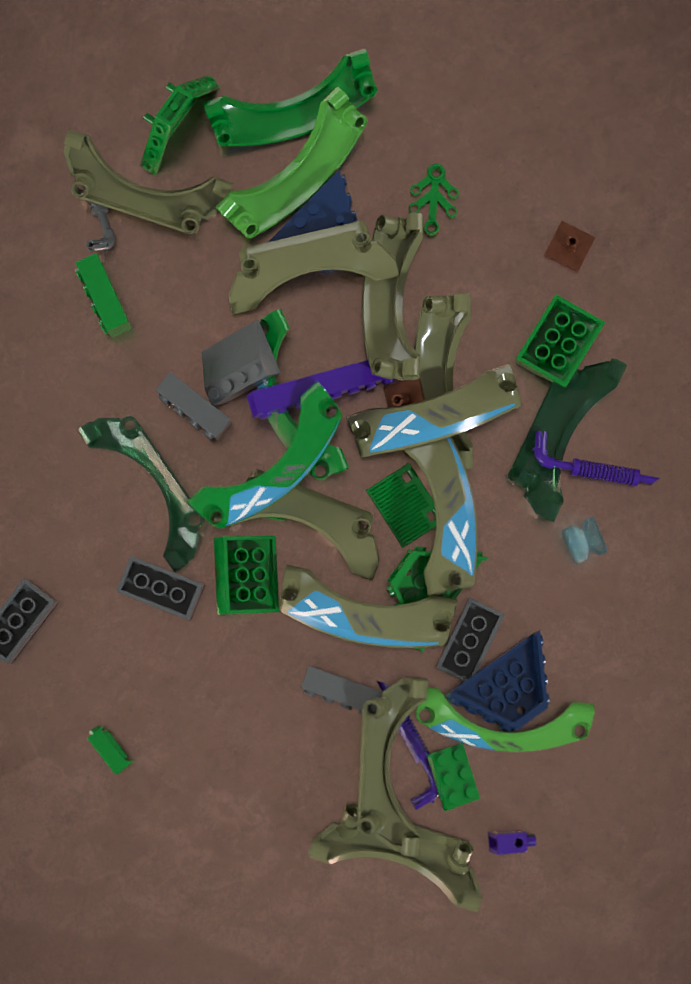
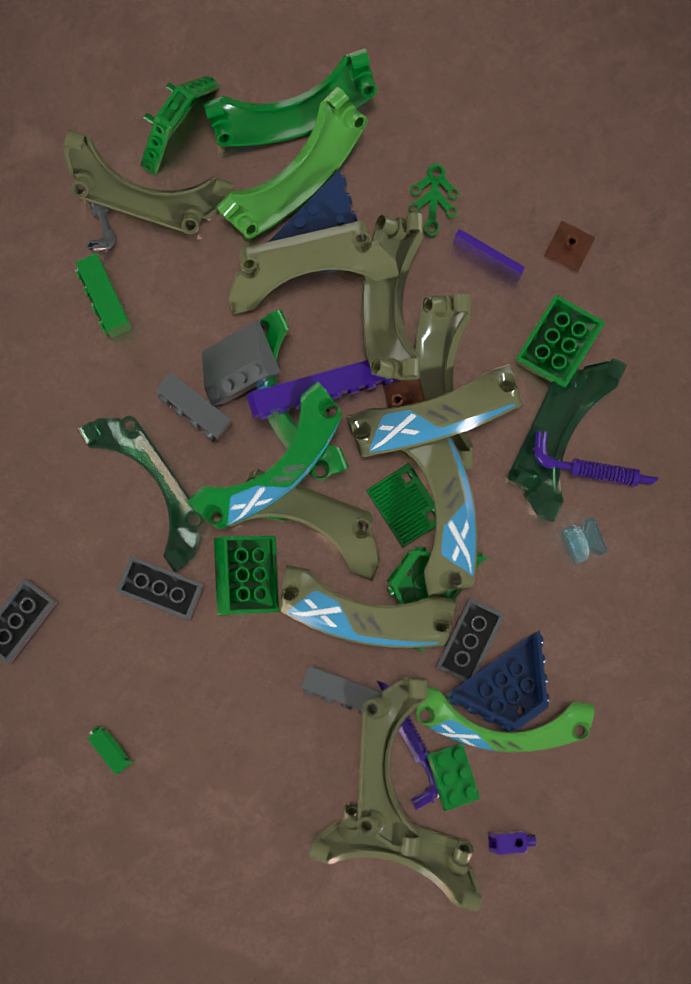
(488, 254): none -> dark purple tile

